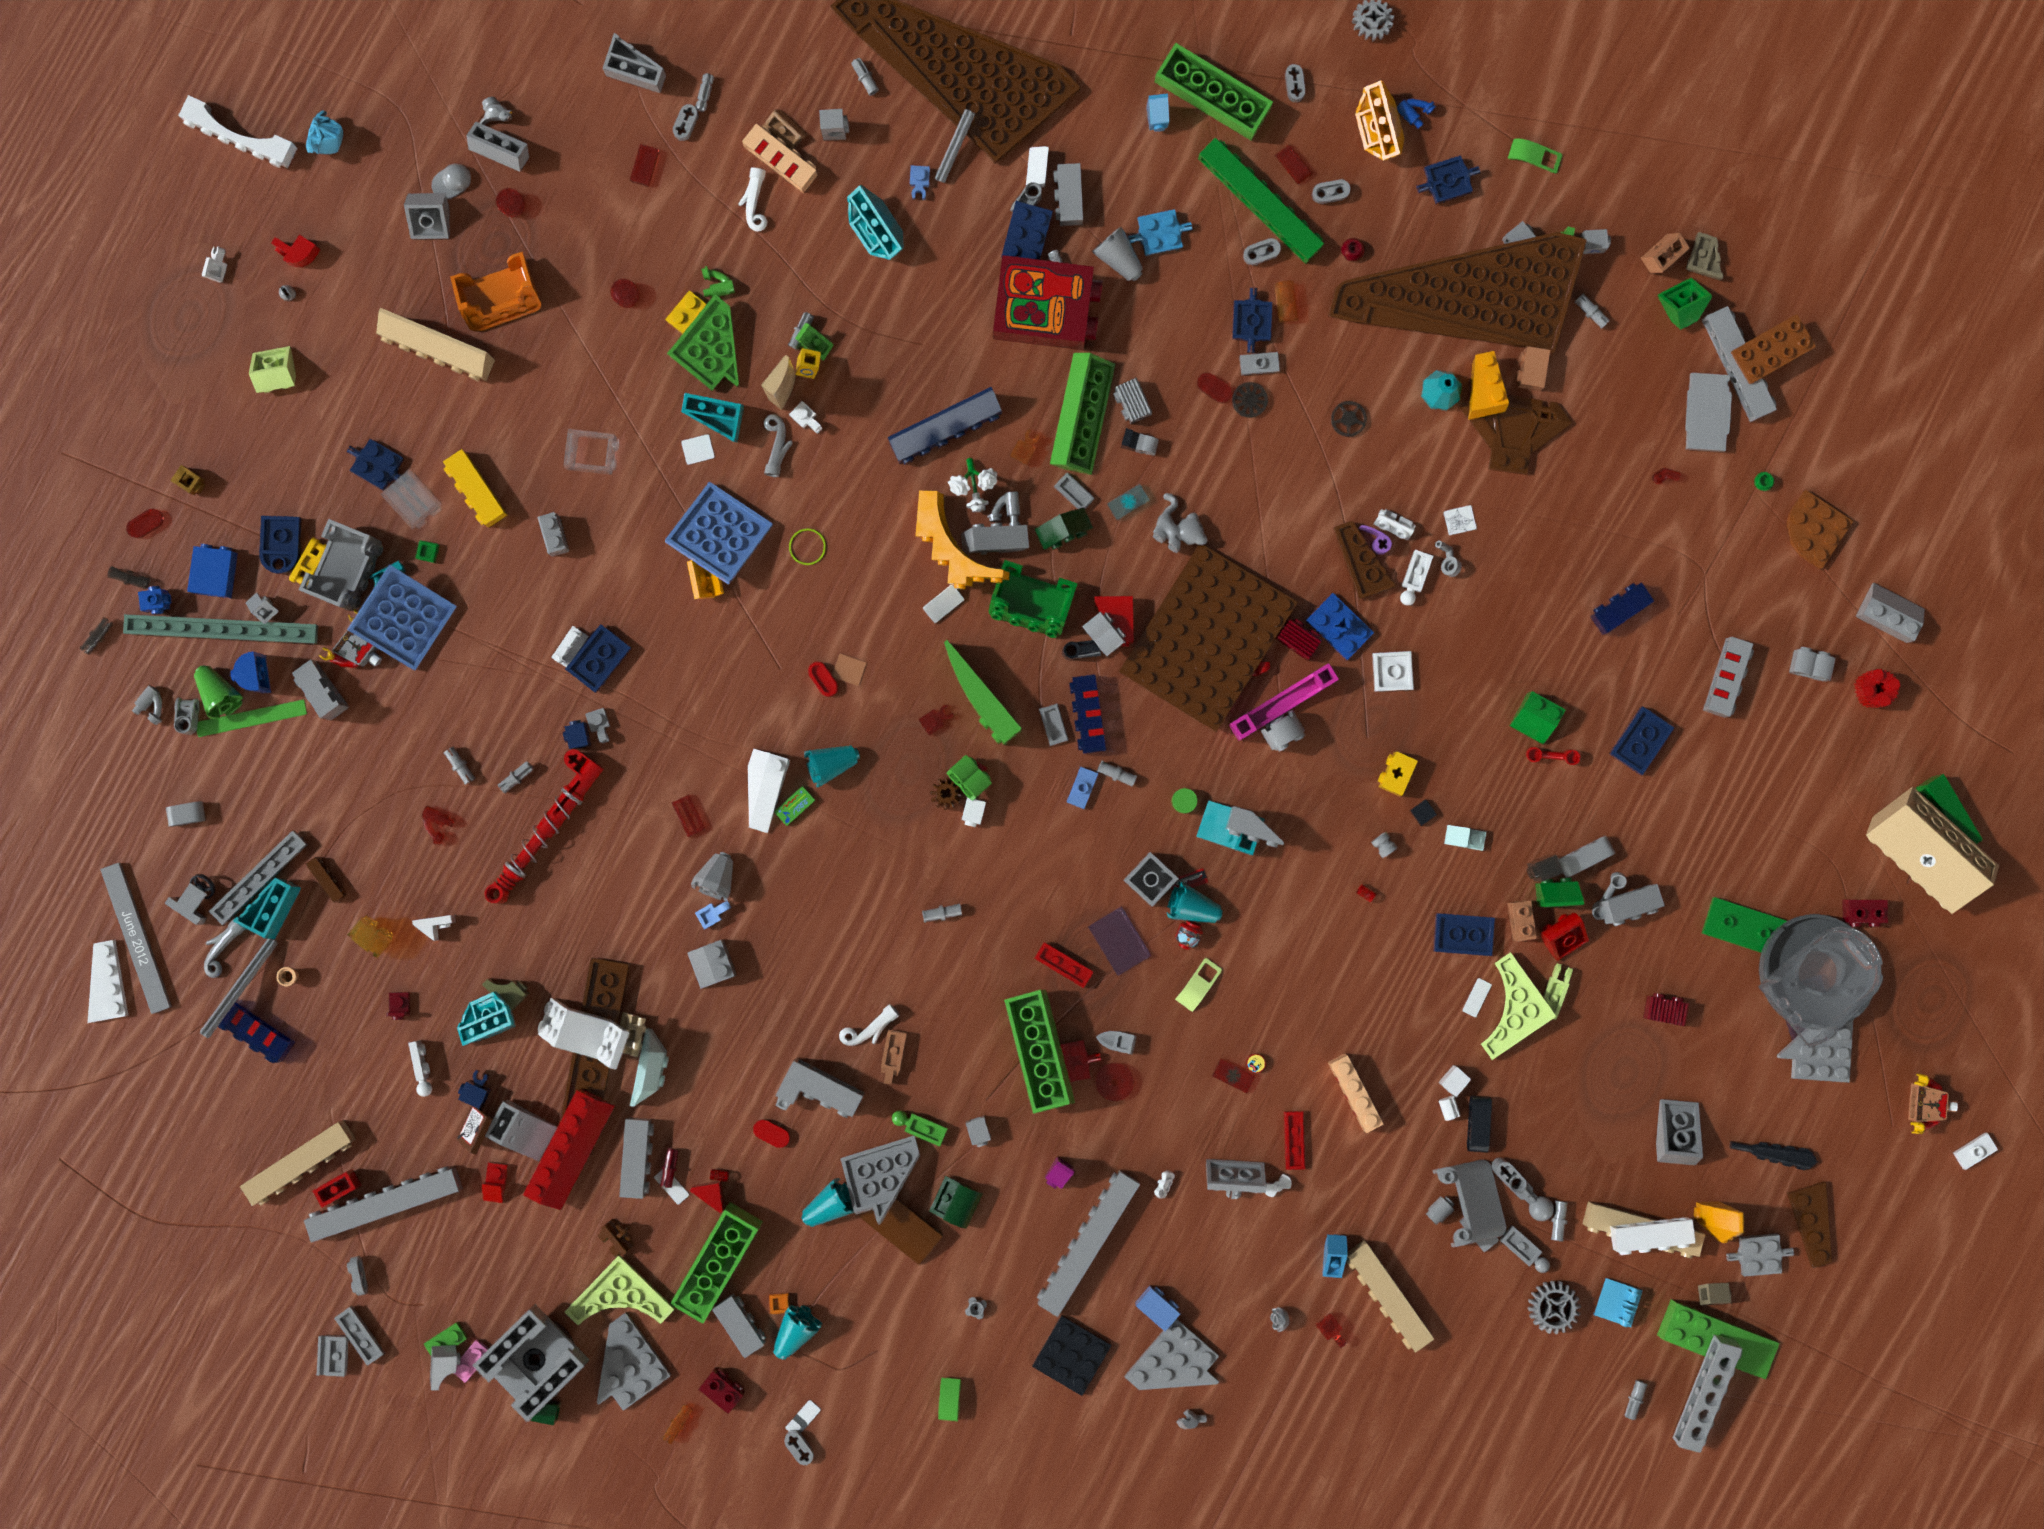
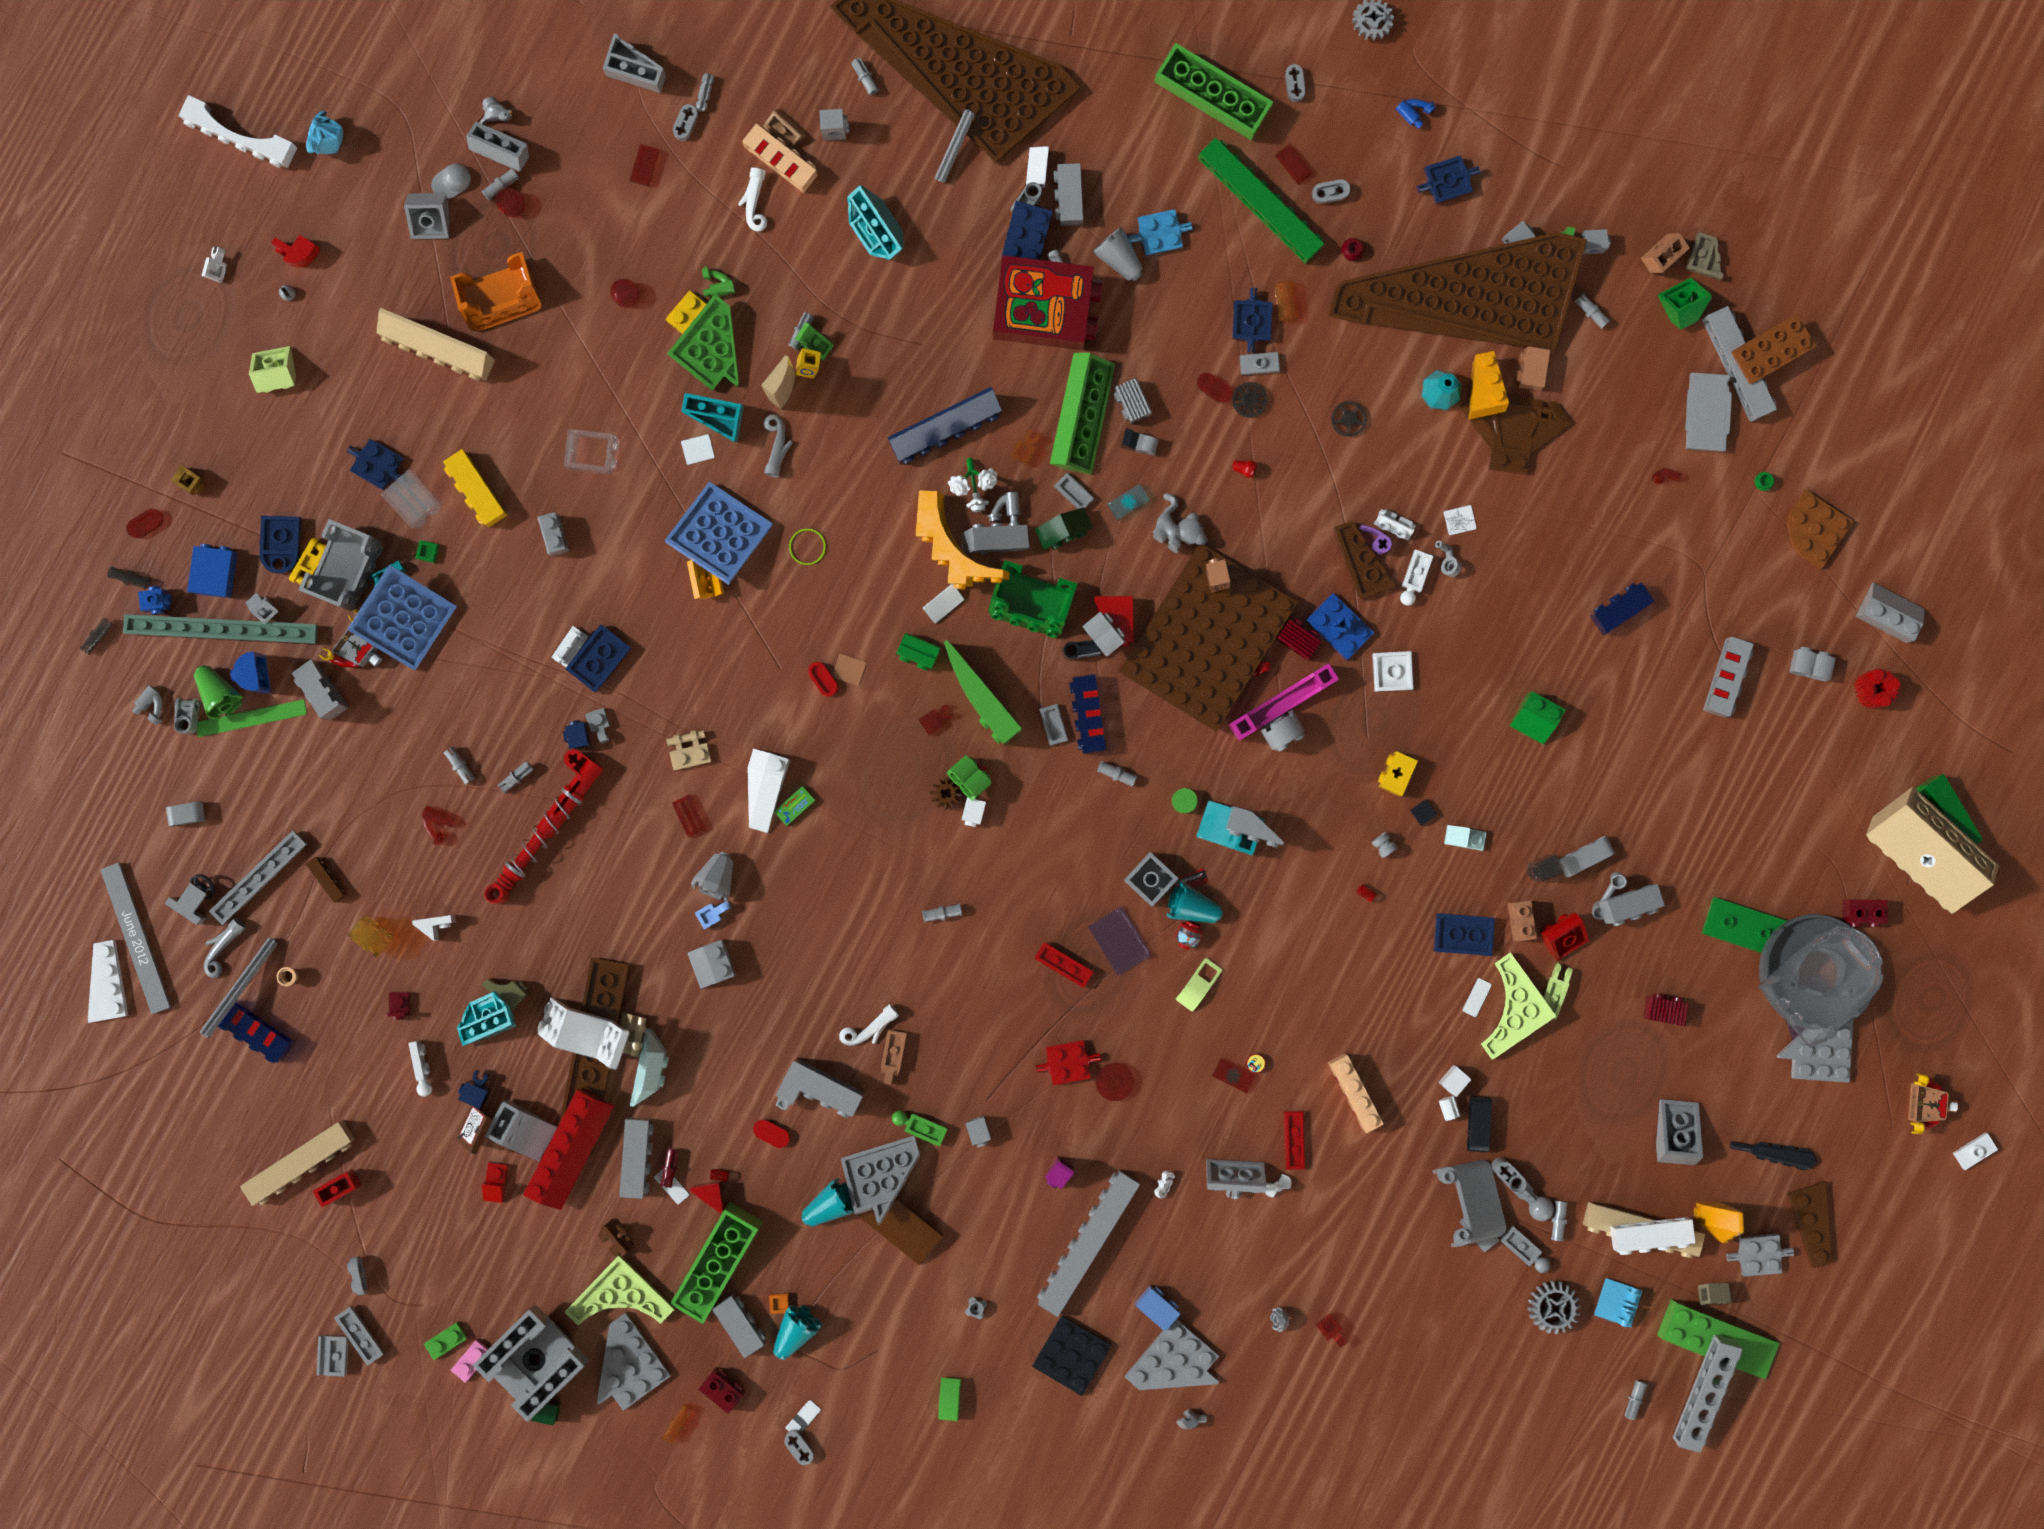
(270, 909): teal wedge -> none
(380, 1205): light grey brick -> none
(442, 1364): light grey arch -> none
(500, 184): none -> light grey pin
(689, 756): none -> tan plate
(805, 416): white plate -> none
(830, 762): teal cone -> none
(918, 651): none -> green brick
(919, 178): medium blue plate -> none
(955, 1202): dark green brick -> none
(1039, 1051): bright green brick -> none
(1082, 787): medium blue plate -> none
(1118, 1041): light grey plate -> none
(1158, 112): dark azure slope -> none
(1217, 575): none -> nougat brick
(1246, 468): none -> red piece
(1261, 252): light grey plate -> none
(1334, 1256): dark azure slope -> none
(1379, 122): light orange wedge -> none
(1390, 1297): tan brick -> none
(1440, 1210): light grey brick -> none
(1532, 153): bright green piece -> none
(1558, 893): green slope -> none
(1570, 756): red bar -> none
(1641, 740): dark blue plate -> none

